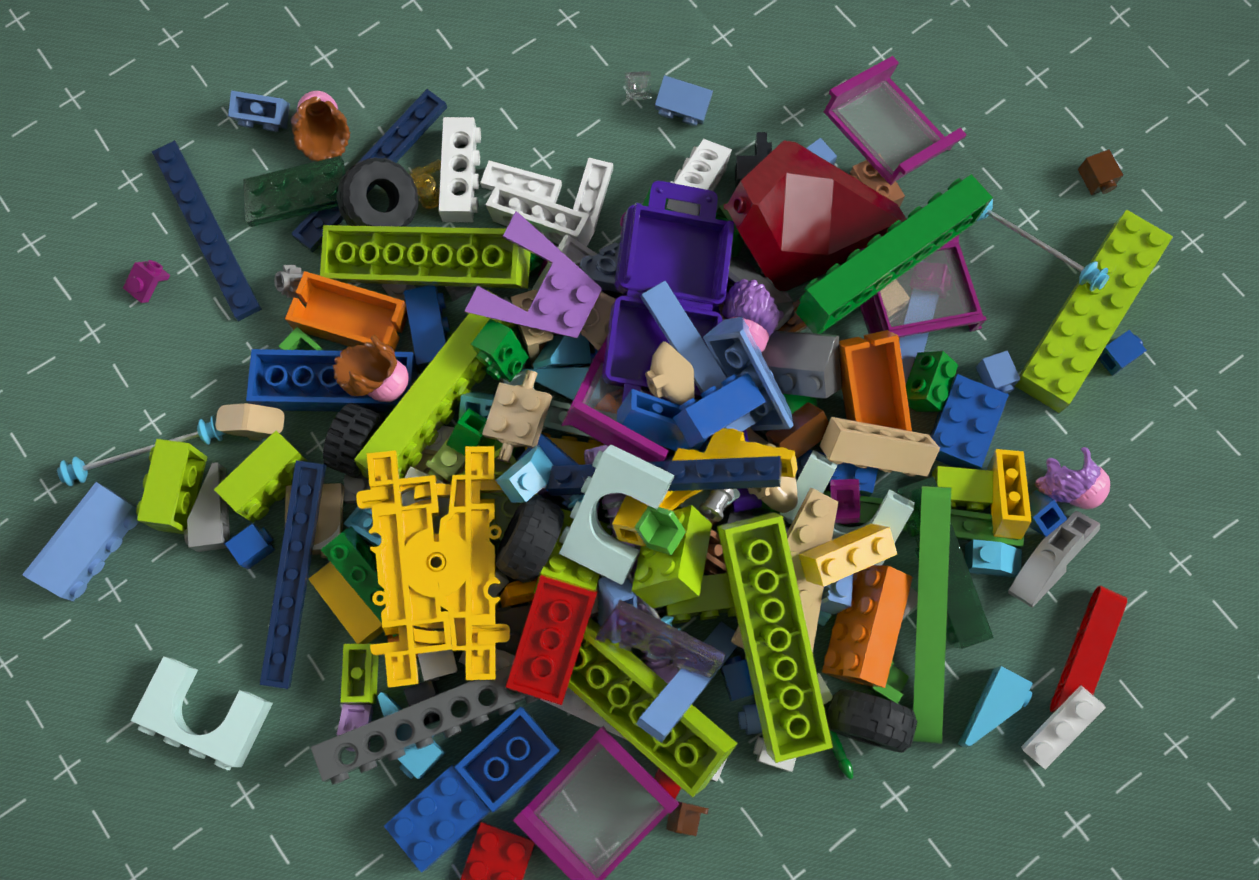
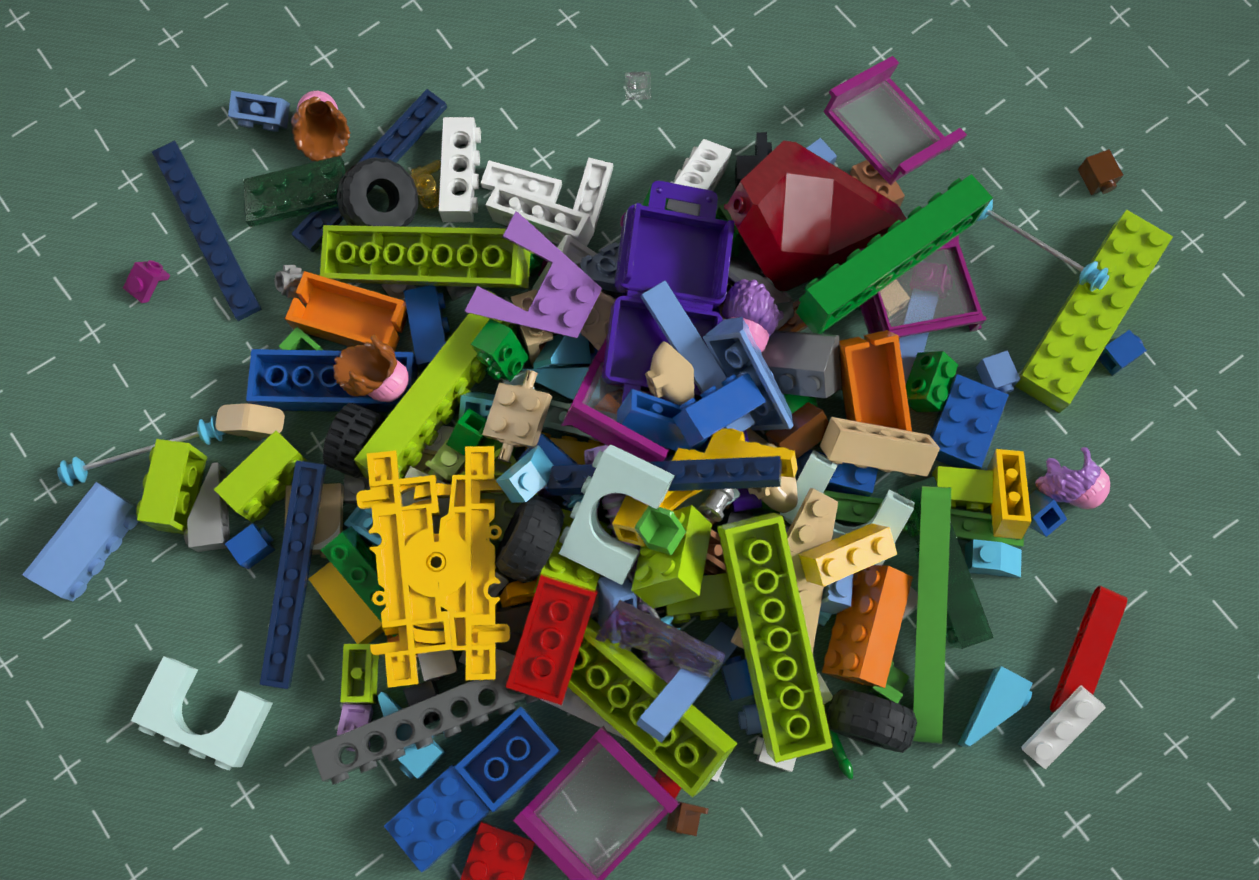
(683, 101): medium blue brick -> none
(848, 497): magenta bracket -> none
(1051, 558): light grey slope -> none

